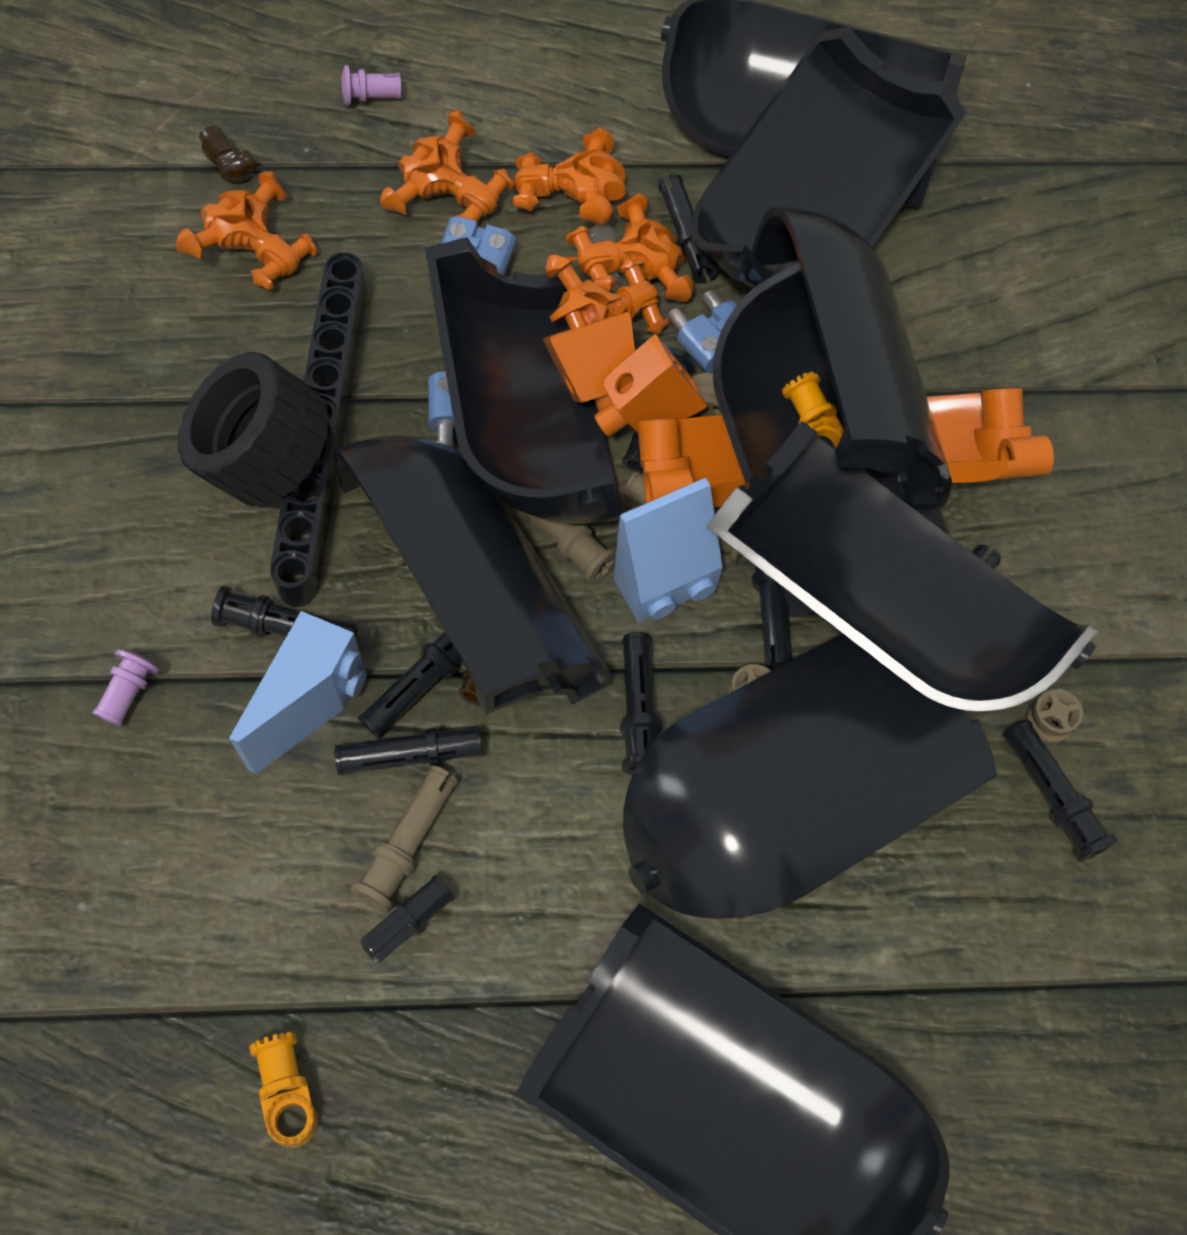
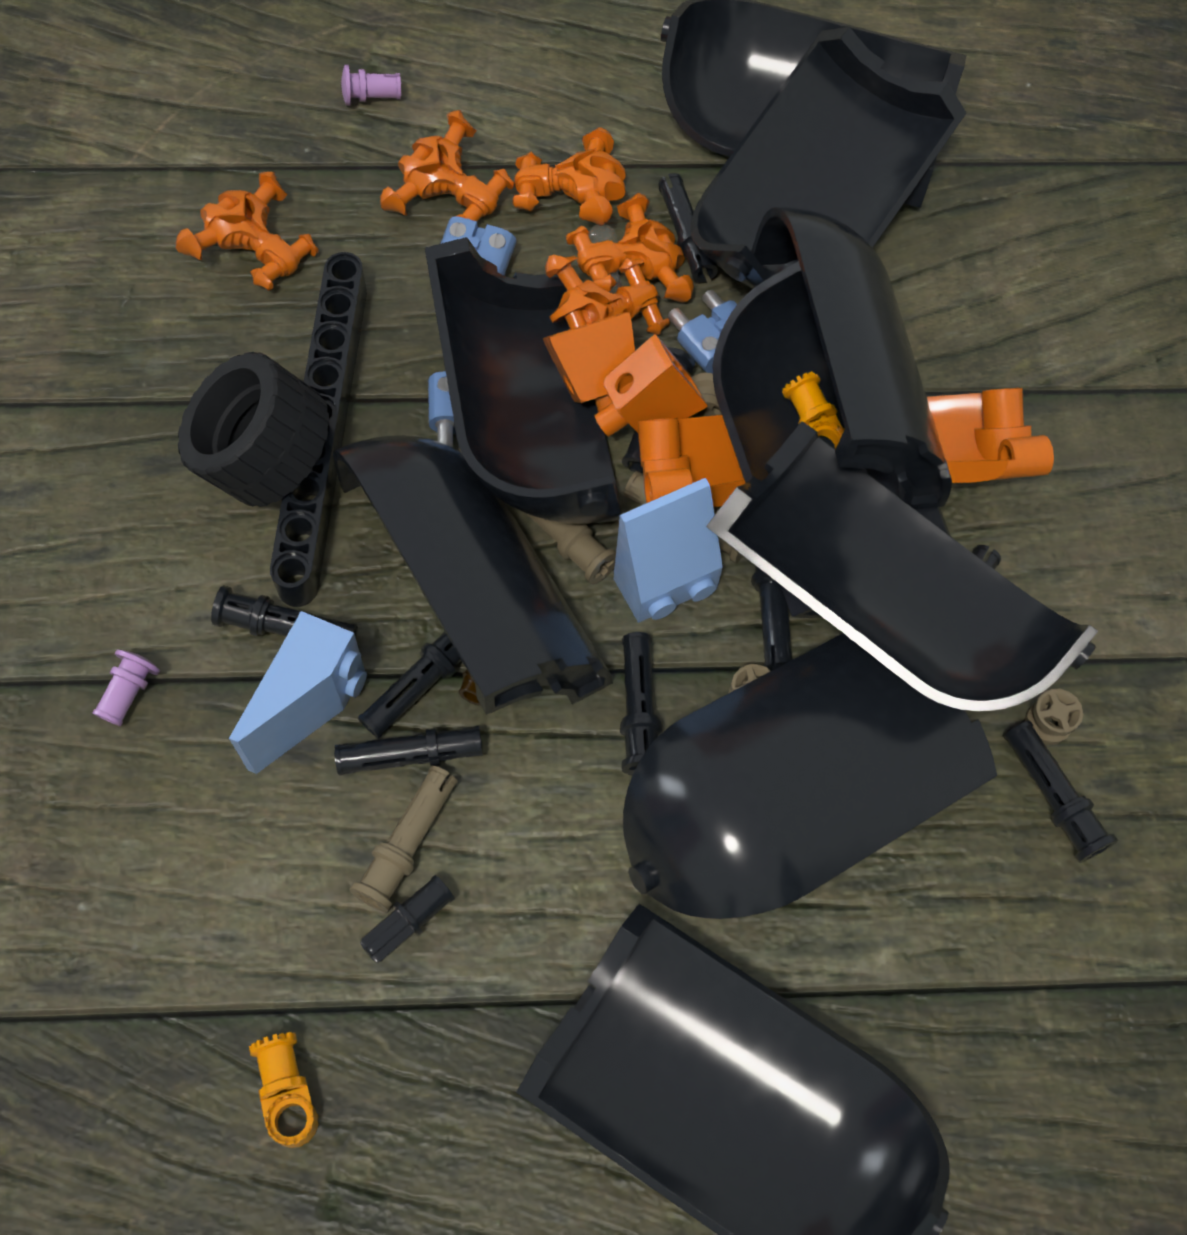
(219, 152): dark brown arm -> none

